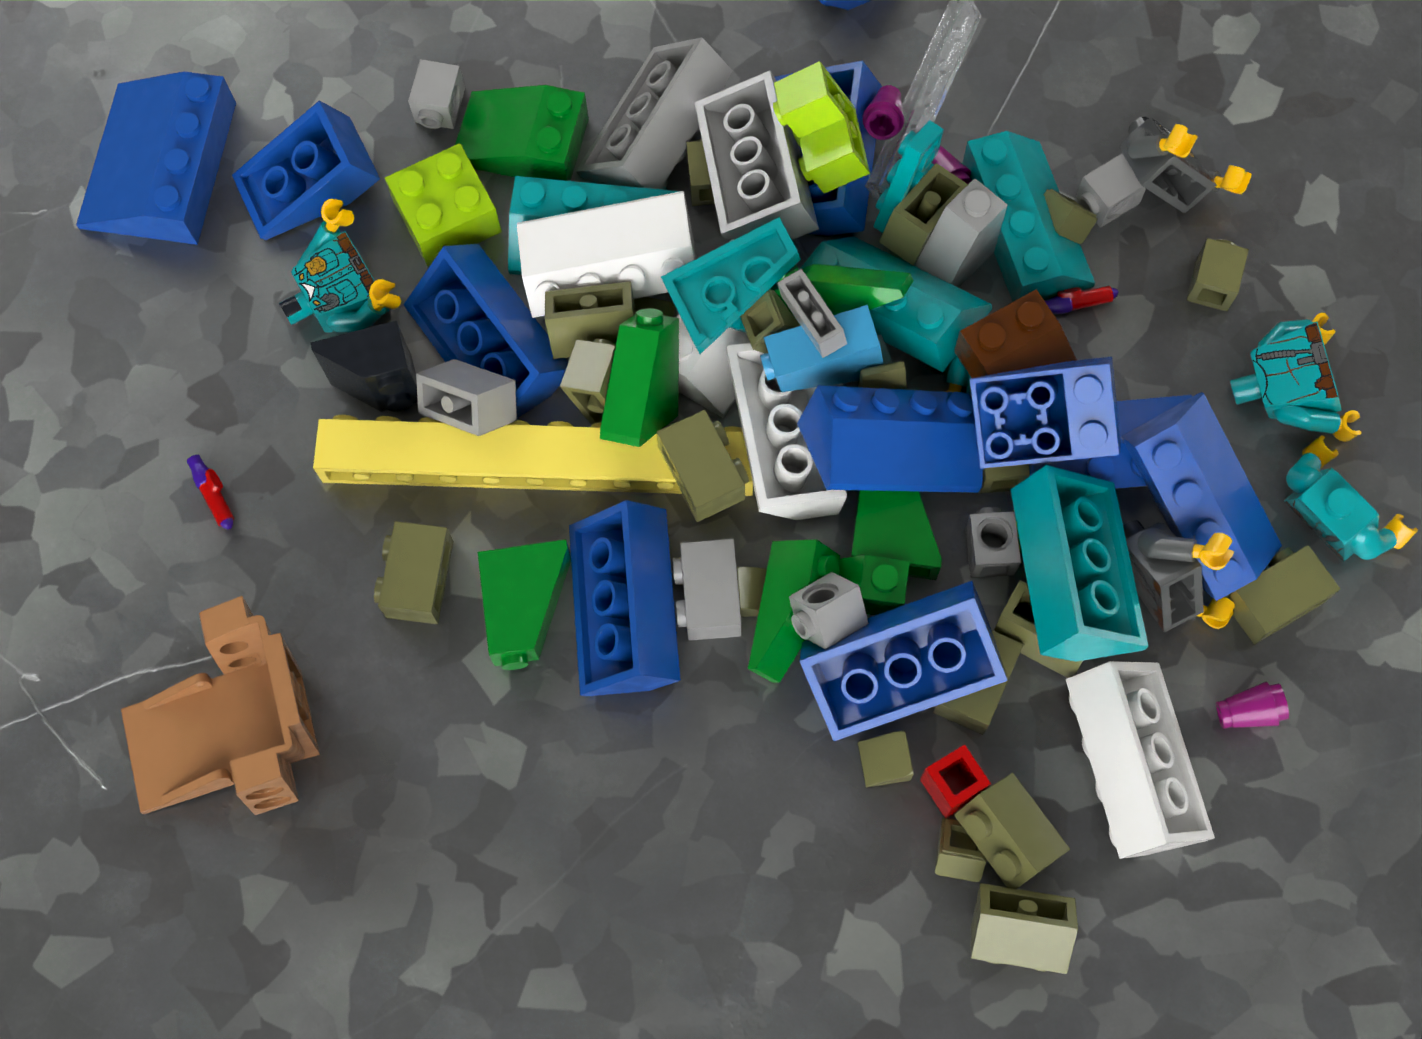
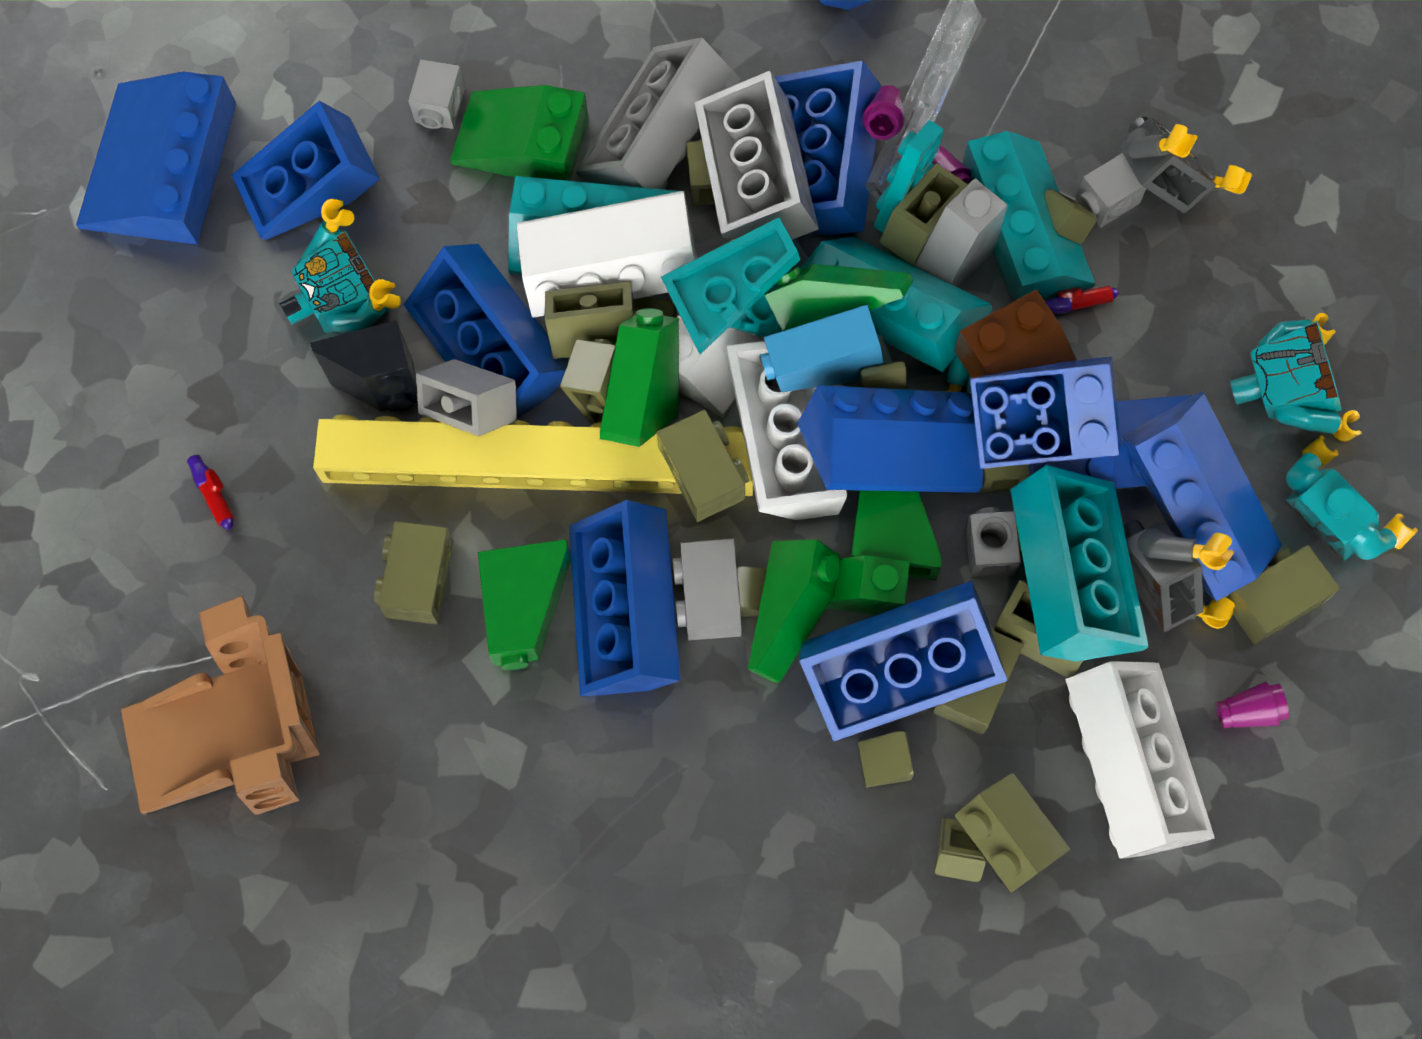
(443, 202): lime brick -> none
(766, 318): olive slope -> none
(812, 313): light grey piece -> none
(823, 127): lime brick -> none
(828, 610): light grey brick -> none
(954, 780): red brick -> none
(1023, 928): brick -> none
(1217, 274): olive brick -> none

